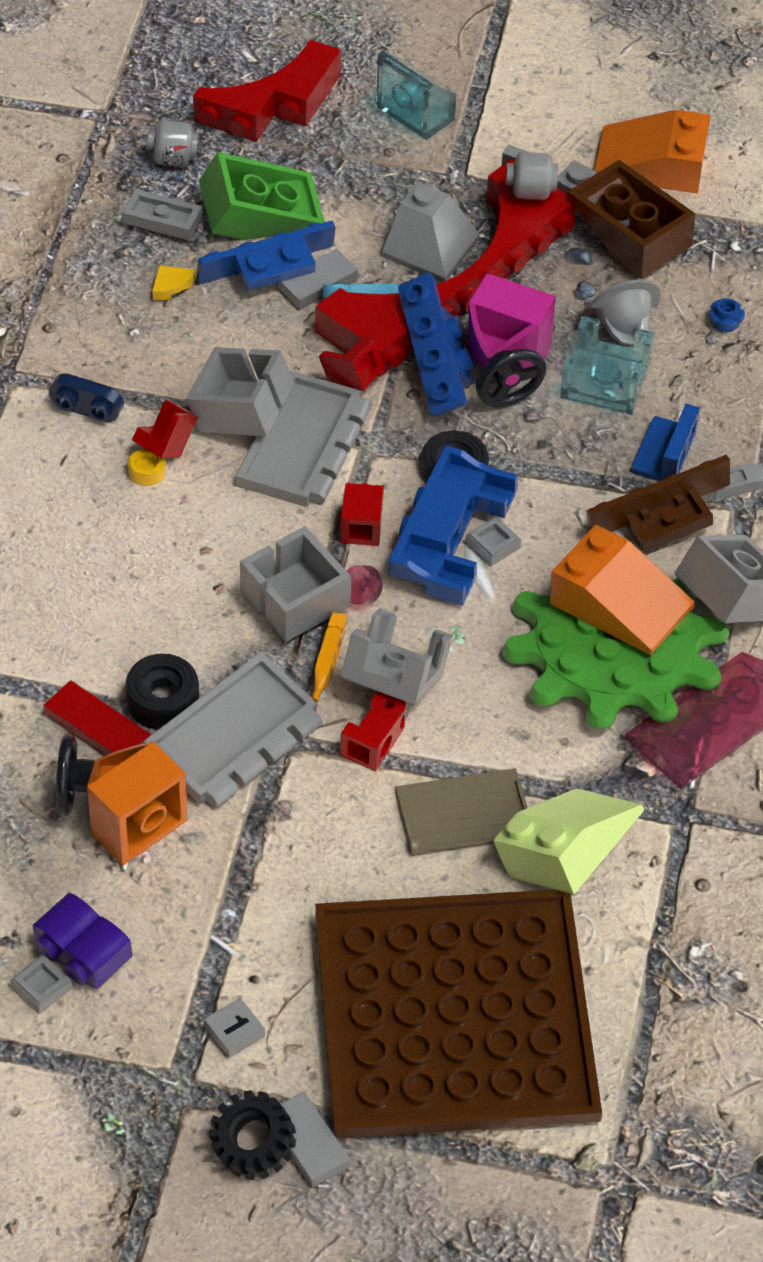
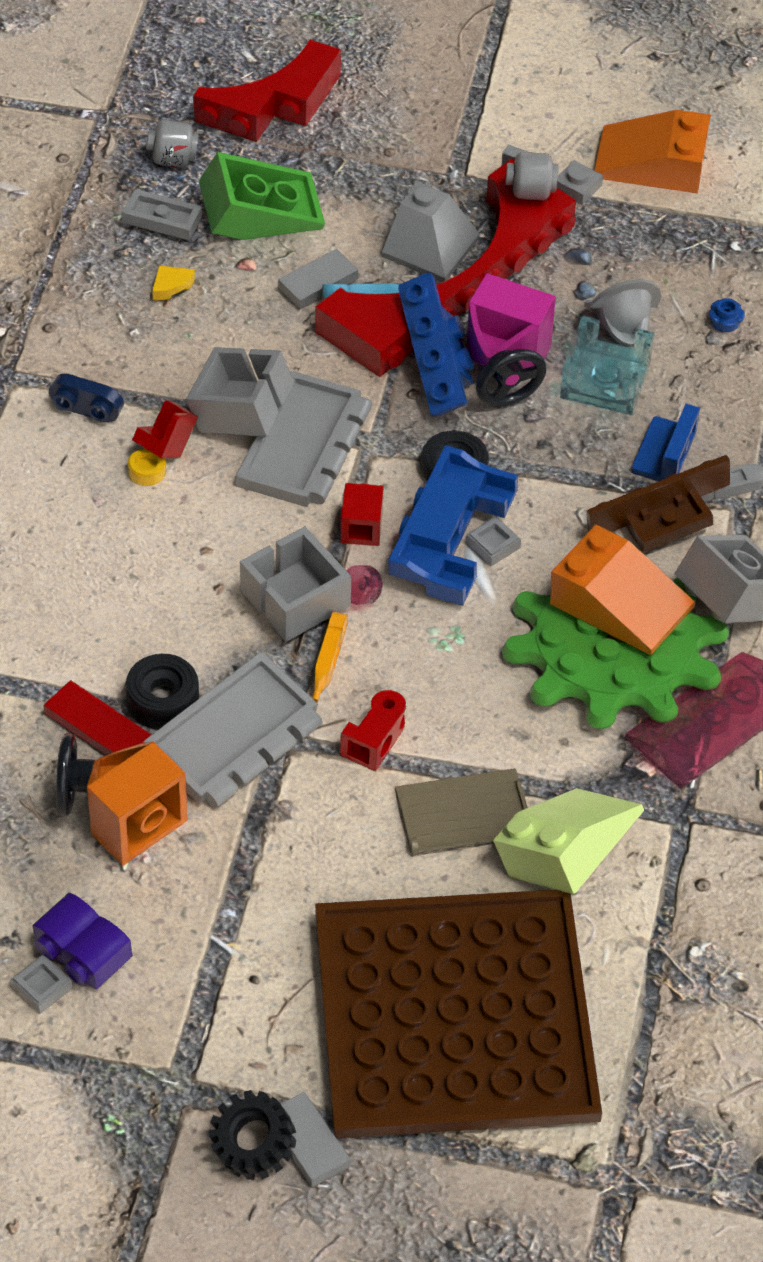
(234, 1027): light grey tile -> none
(270, 259): blue bracket -> none
(356, 367): red panel -> none
(390, 668): light grey panel -> none
(413, 96): clear light blue slope -> none
(634, 218): reddish brown slope -> none

